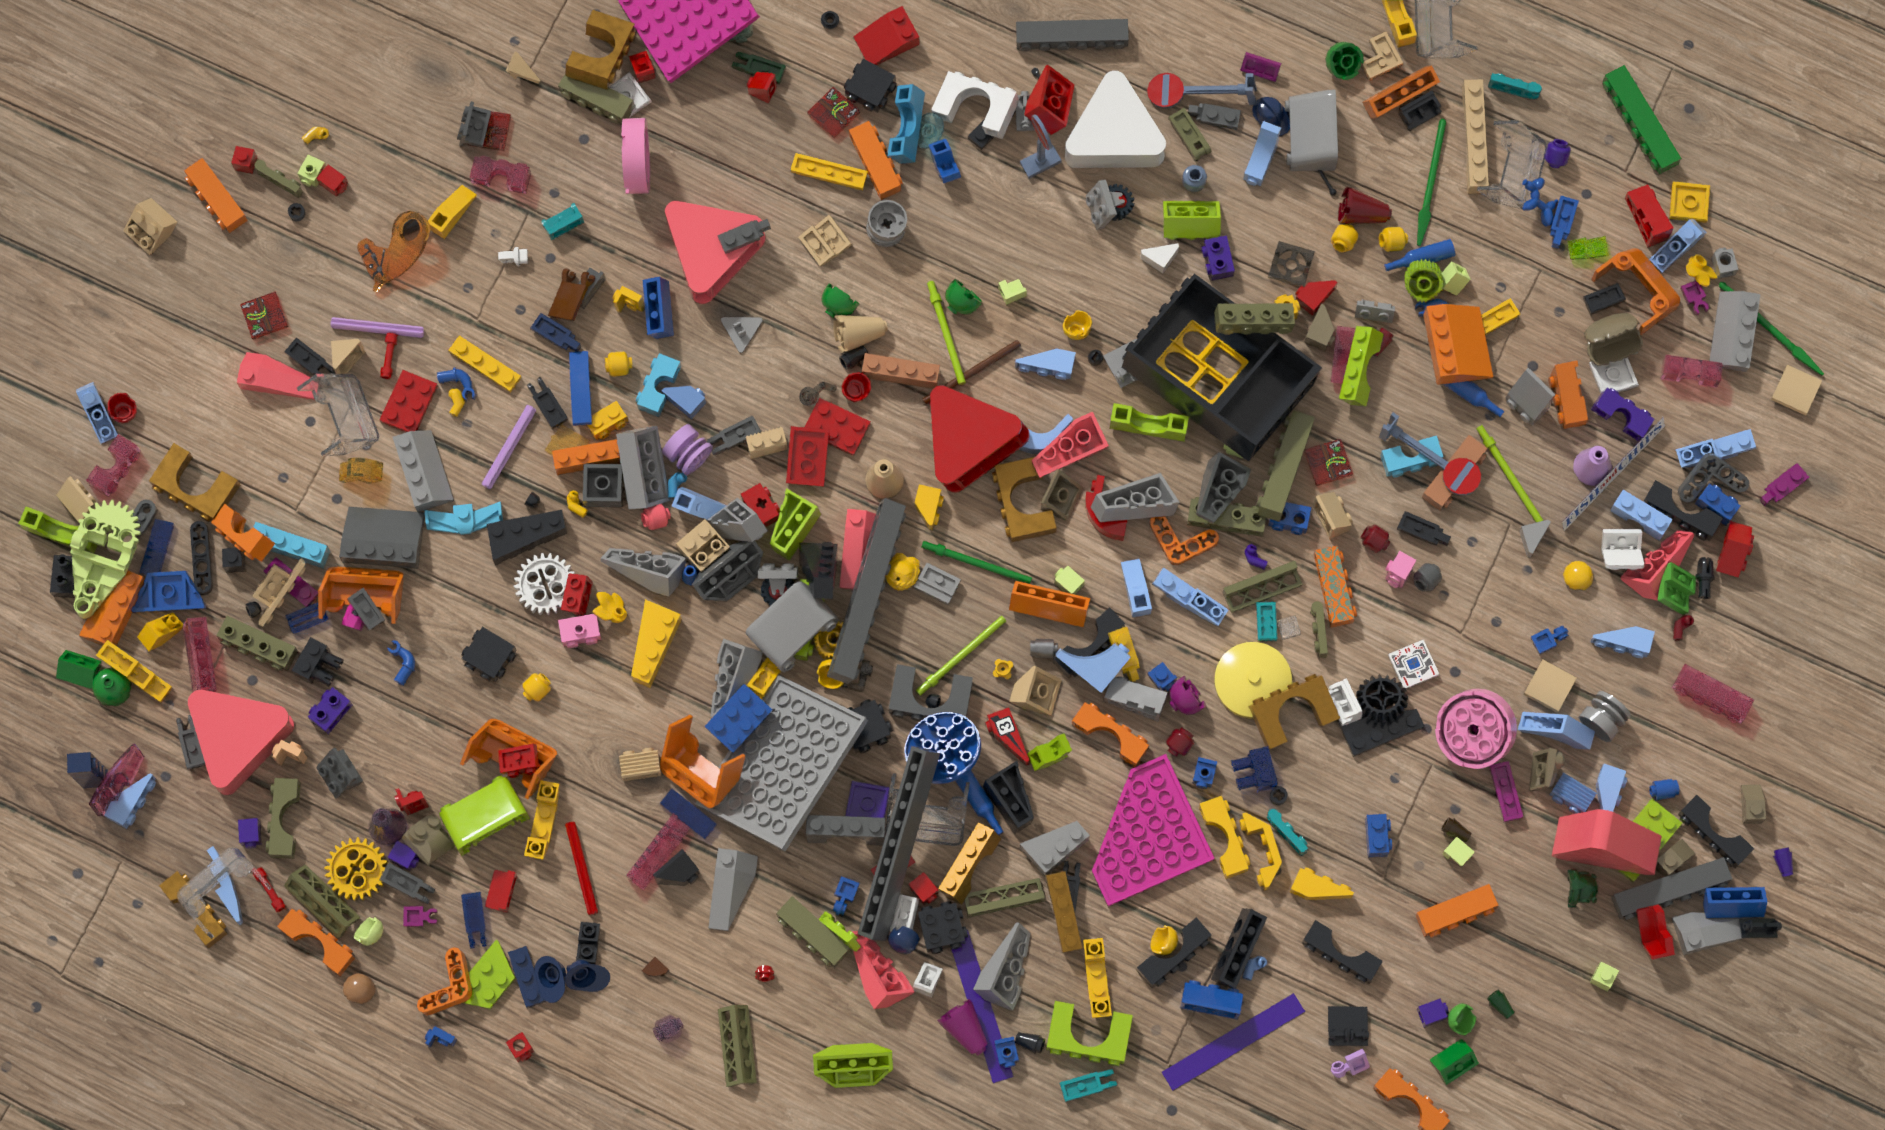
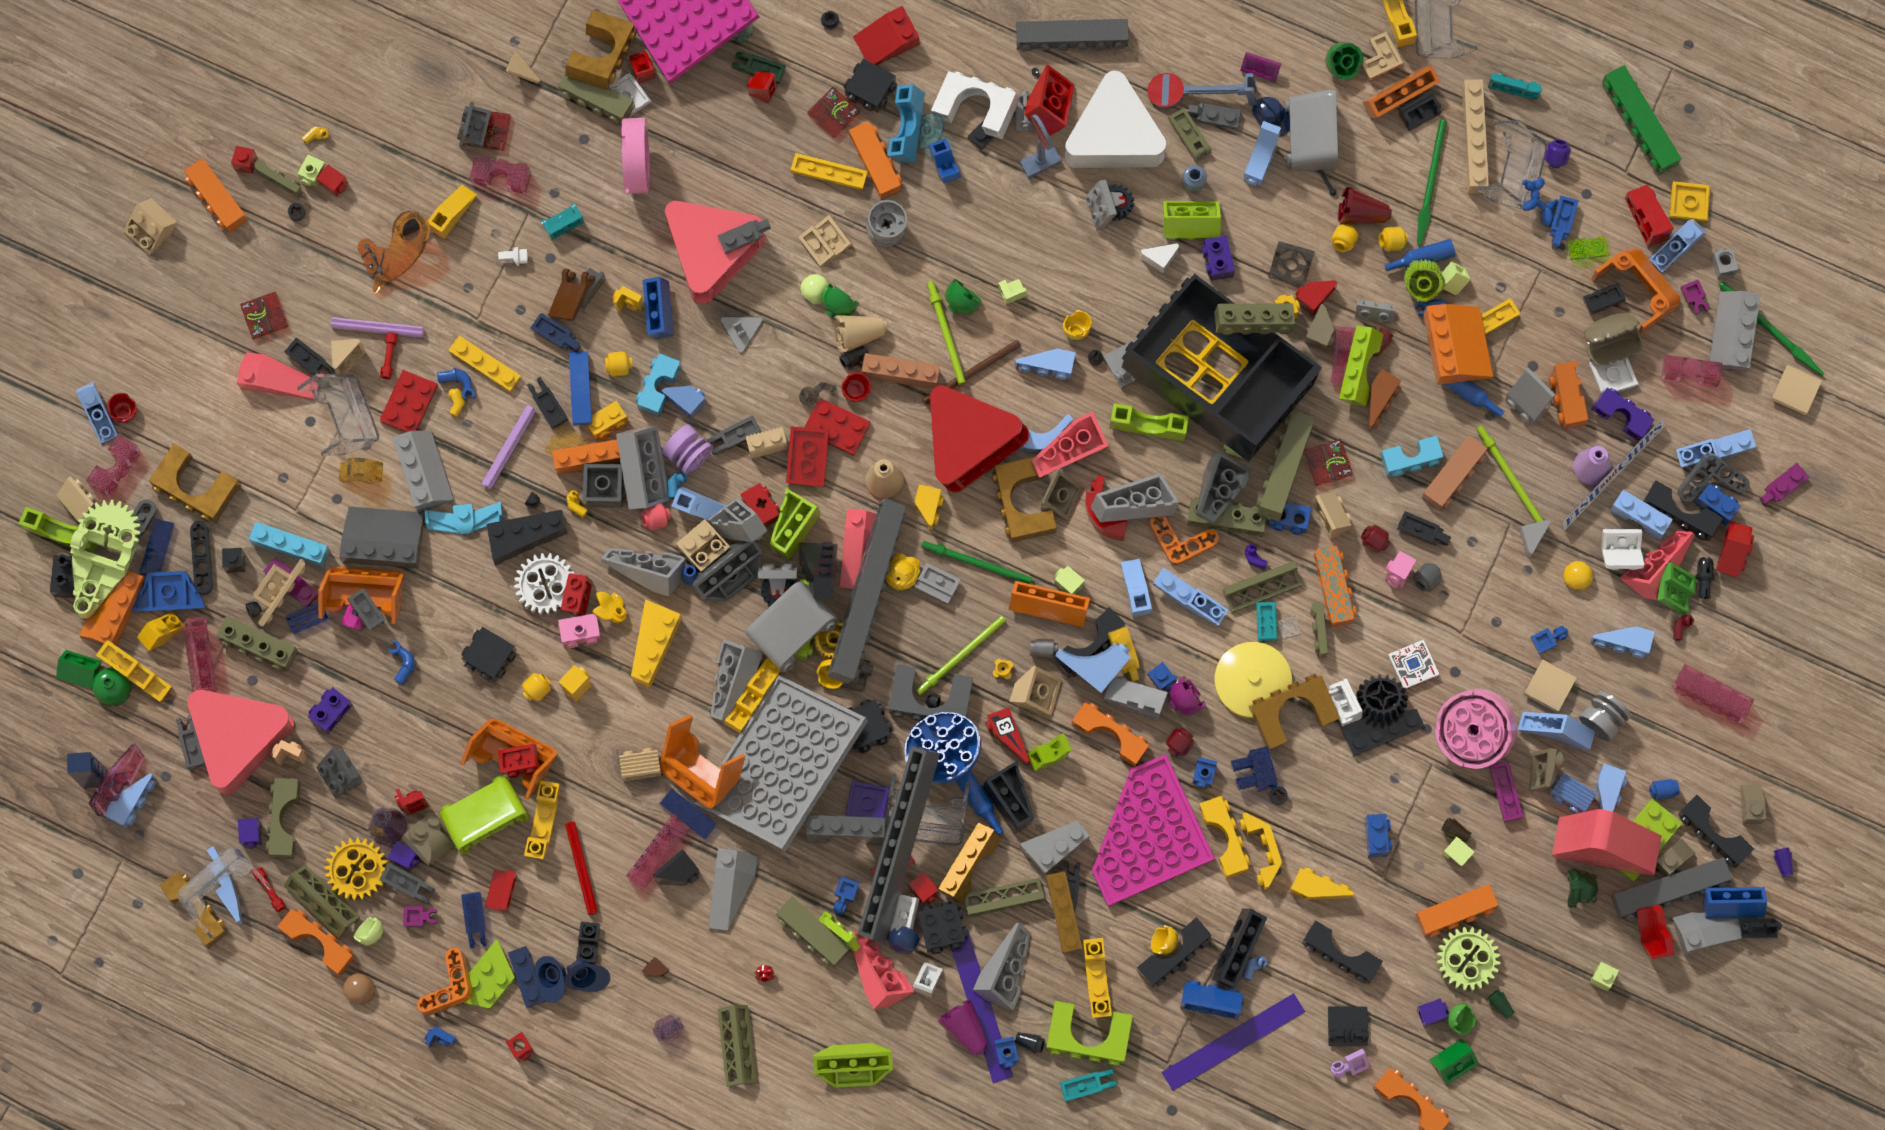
(232, 525): orange arch -> none
(311, 660): black brick -> none
(575, 682): none -> yellow brick
(738, 718): blue brick -> none
(813, 287): none -> yellowish green hair
(1286, 831): teal hinge -> none
(1381, 392): none -> dark orange slope
(1459, 475): piece -> none
(1482, 969): none -> yellowish green gear
(1698, 268): yellow plate -> none

